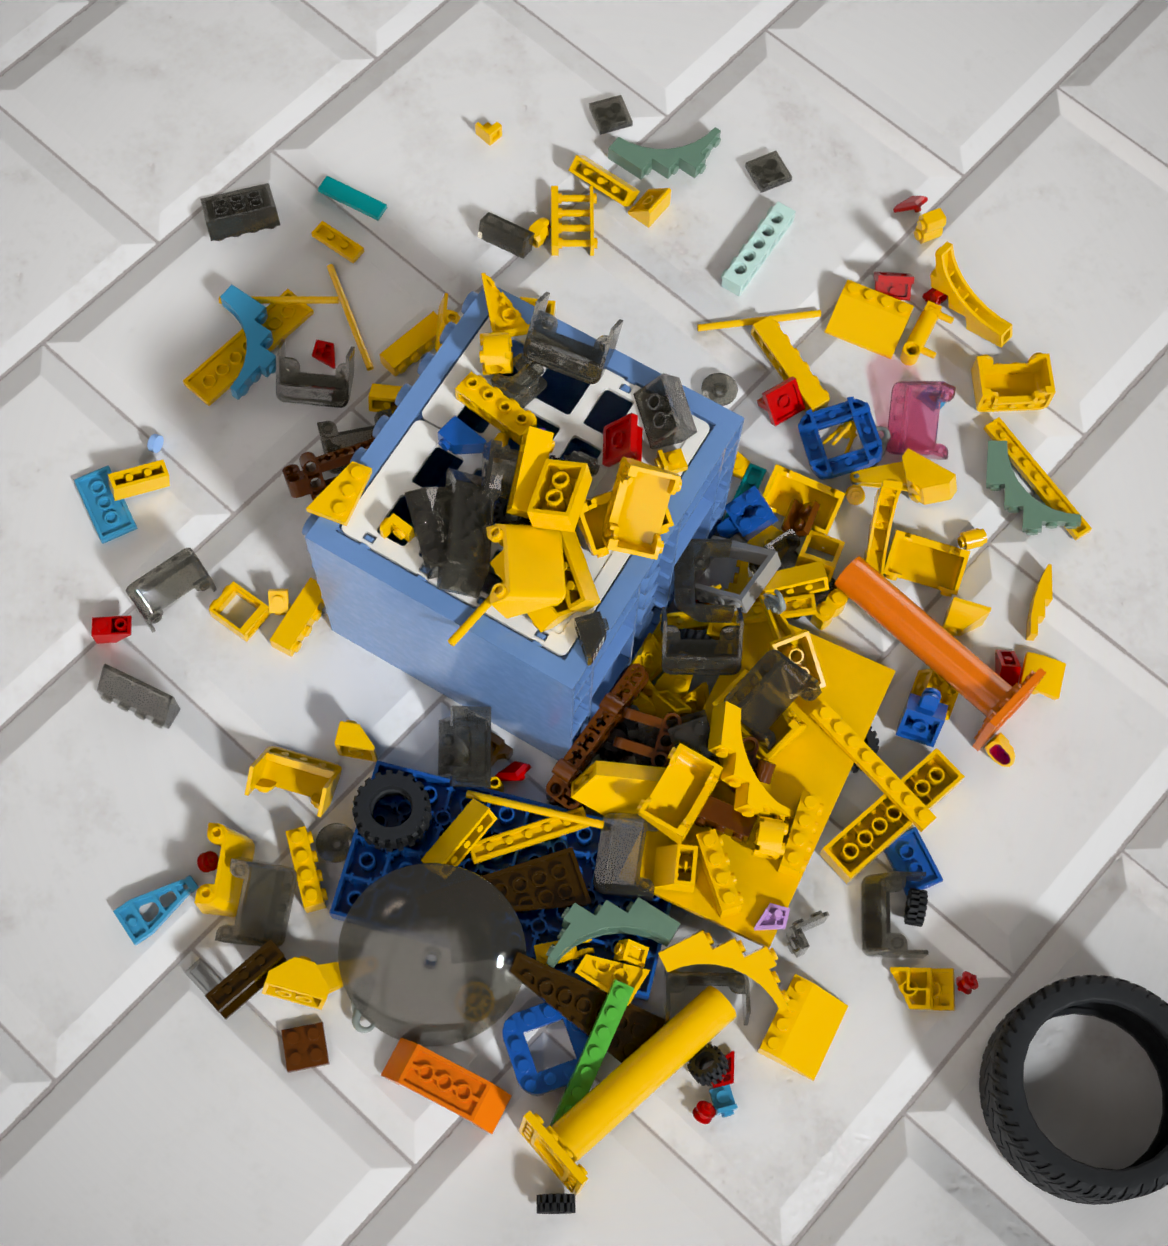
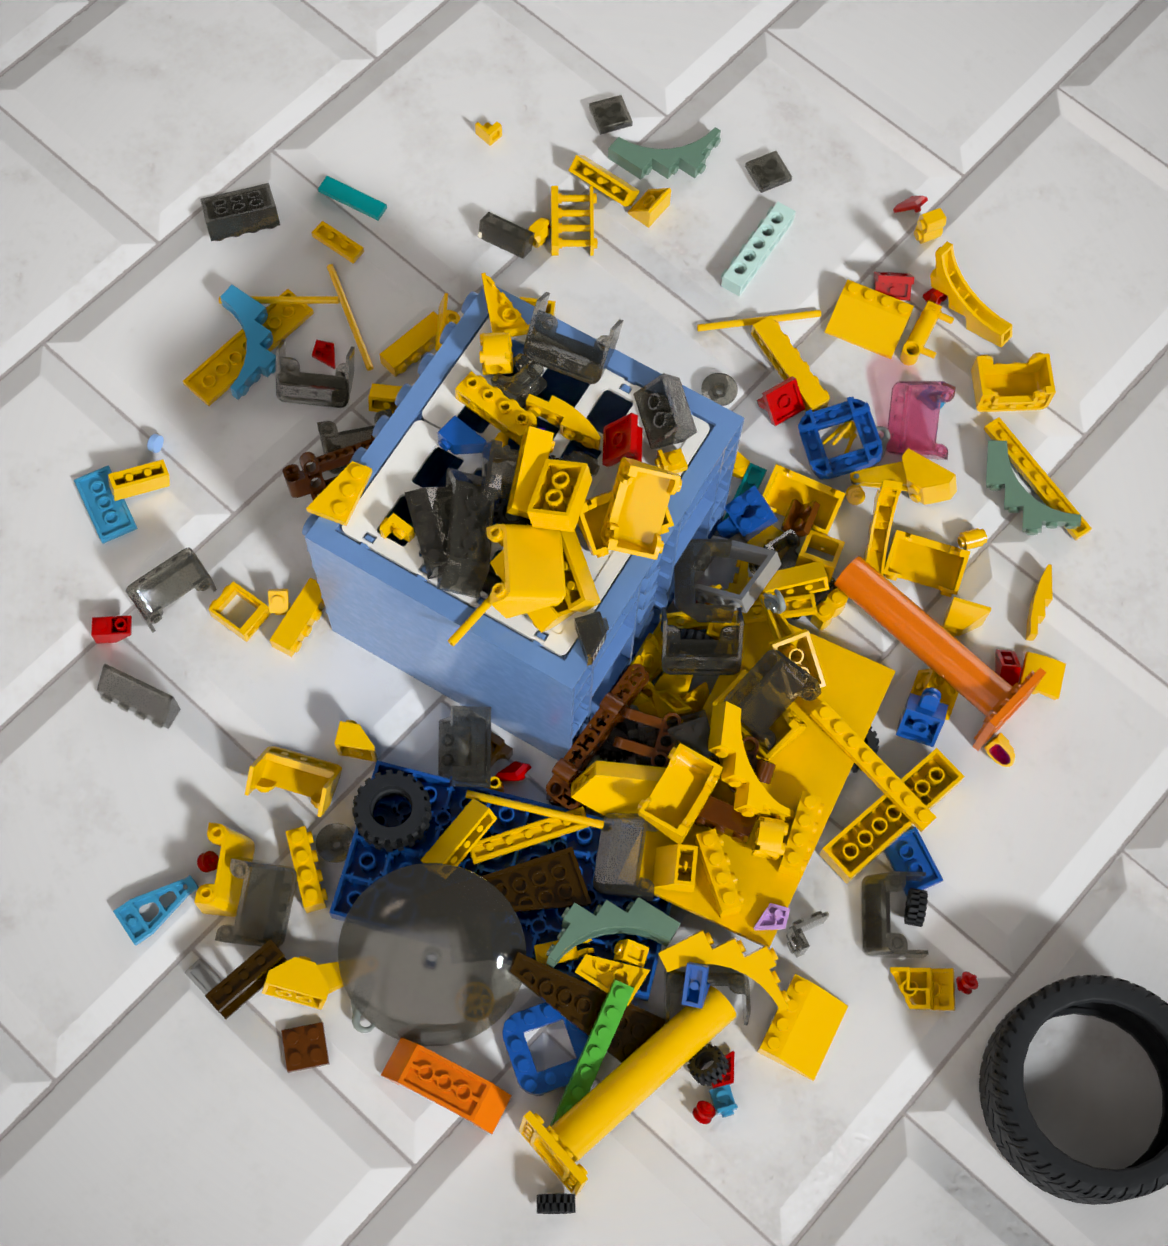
(571, 421): none -> yellow slope
(695, 985): none -> blue slope

